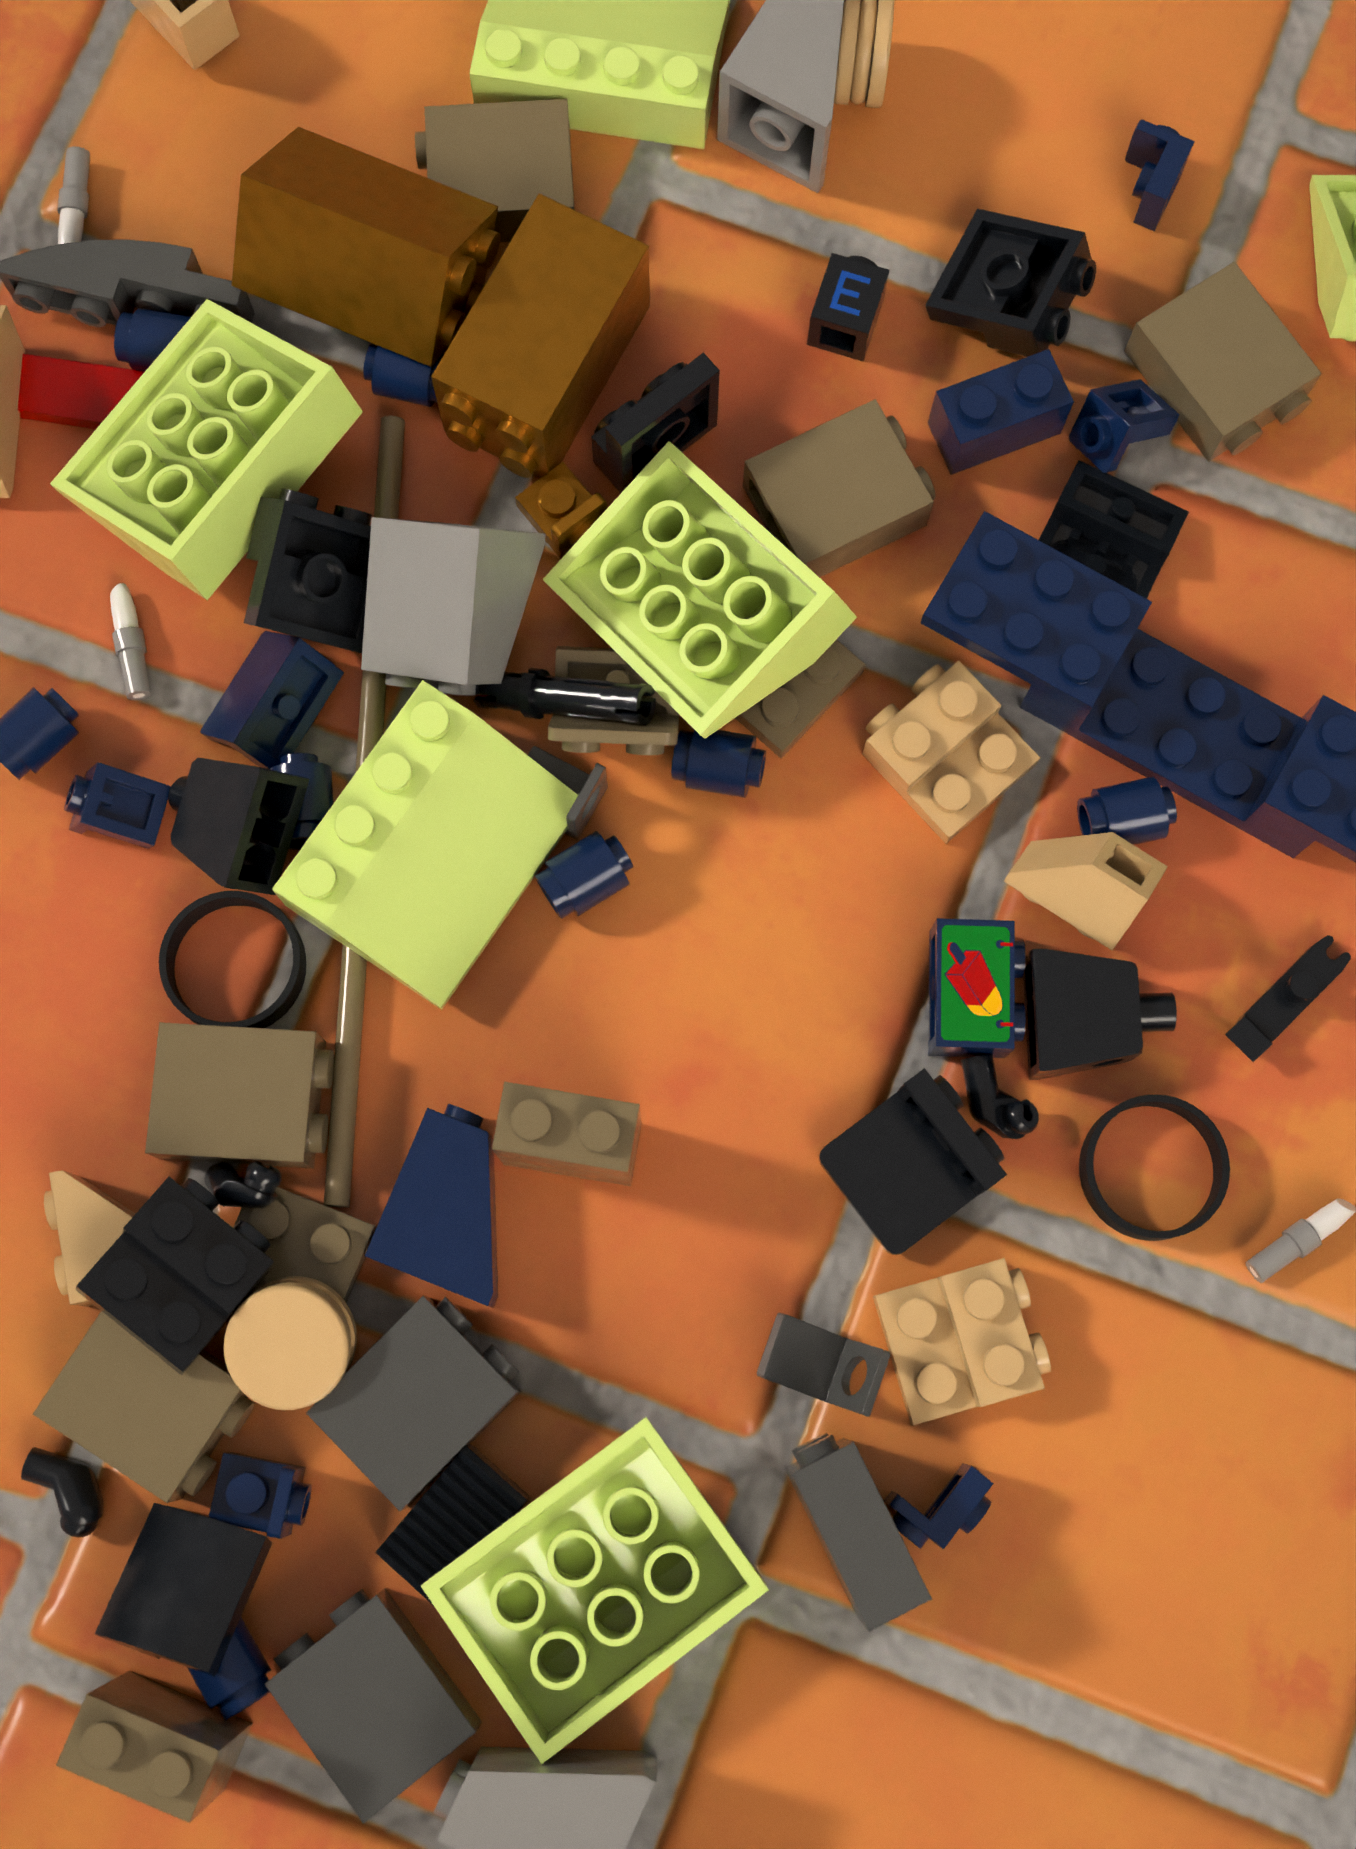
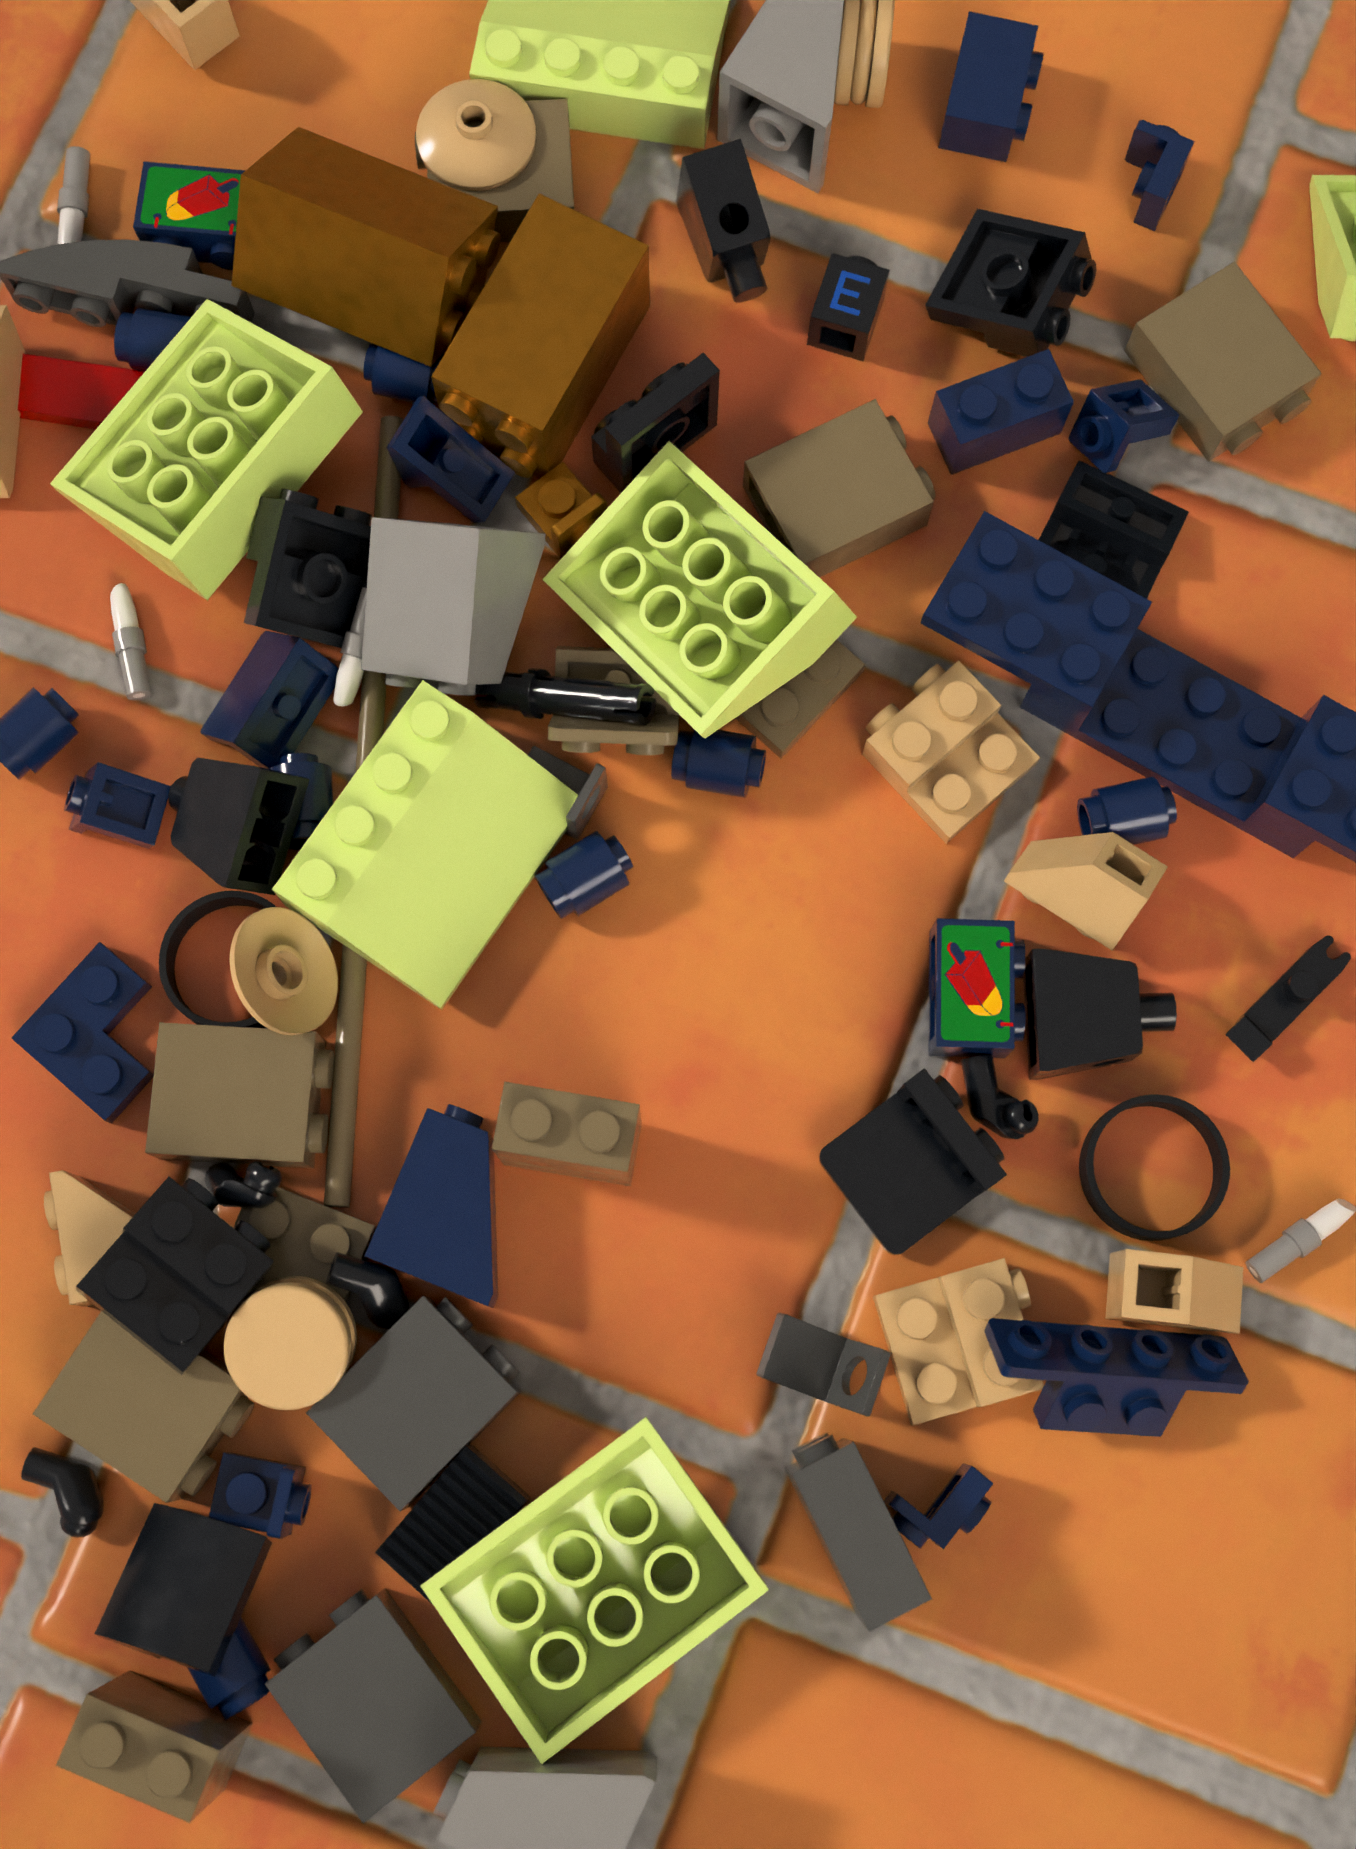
(74, 1028): none -> dark blue plate
(190, 209): none -> brick
(283, 971): none -> tan dish
(349, 671): none -> piece
(375, 1285): none -> black arm
(443, 456): none -> dark blue slope
(479, 155): none -> tan dish
(725, 218): none -> black torso
(989, 87): none -> dark blue brick
(1110, 1375): none -> dark blue bracket
(1174, 1291): none -> tan slope

